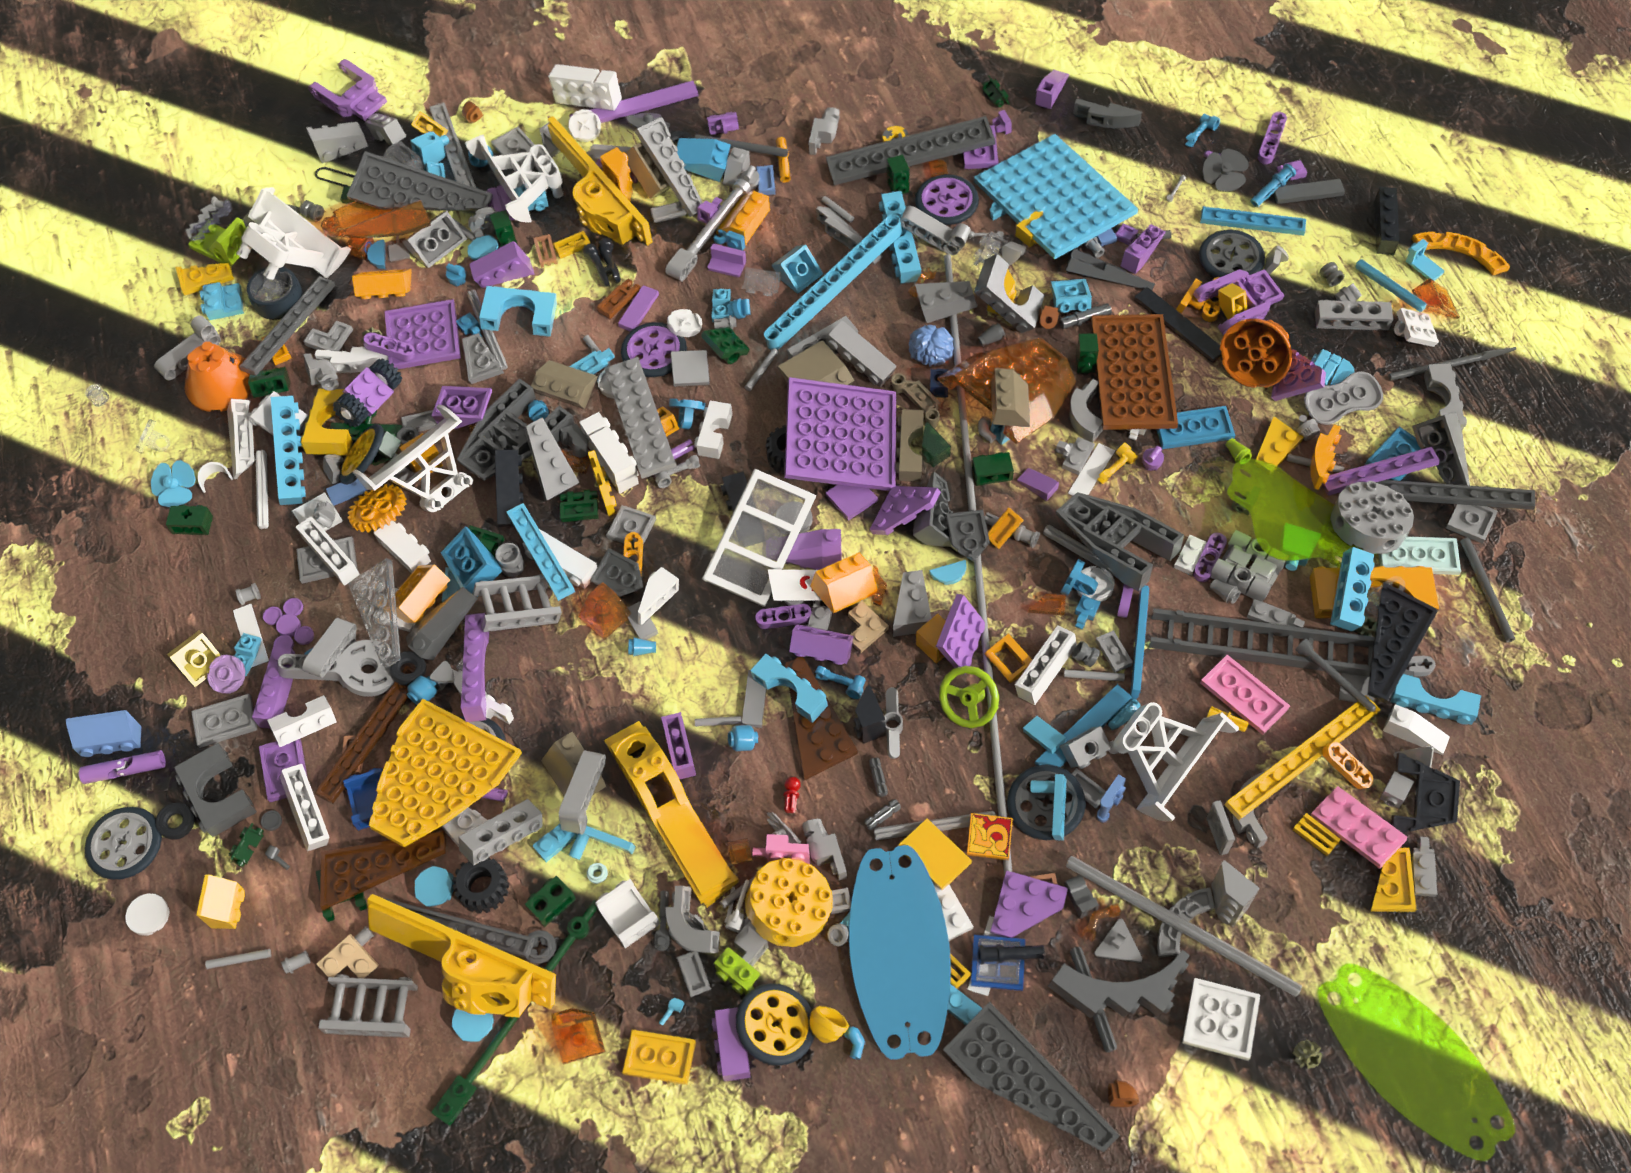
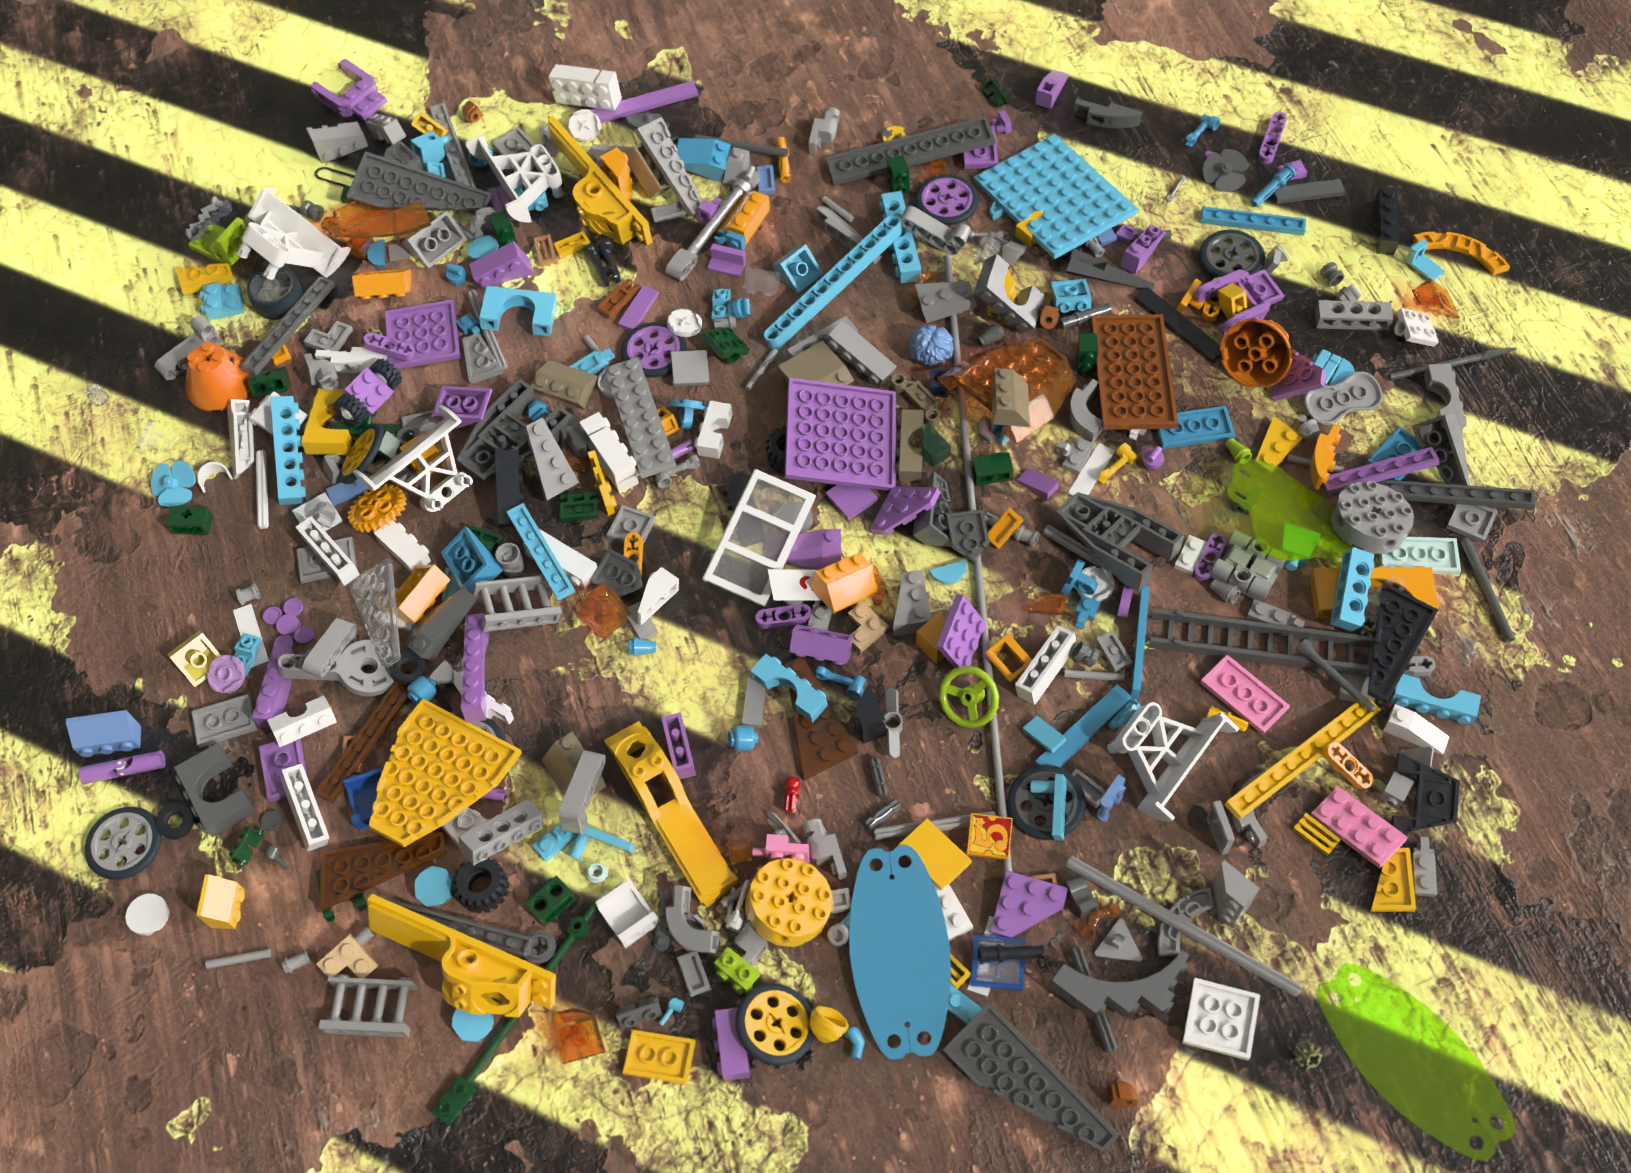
(647, 1010): none -> dark grey hinge
(718, 721): light grey piece -> none
(722, 123): medium lavender hips -> none
(1075, 748): light grey brick -> none
(1391, 285): medium azure axle -> none

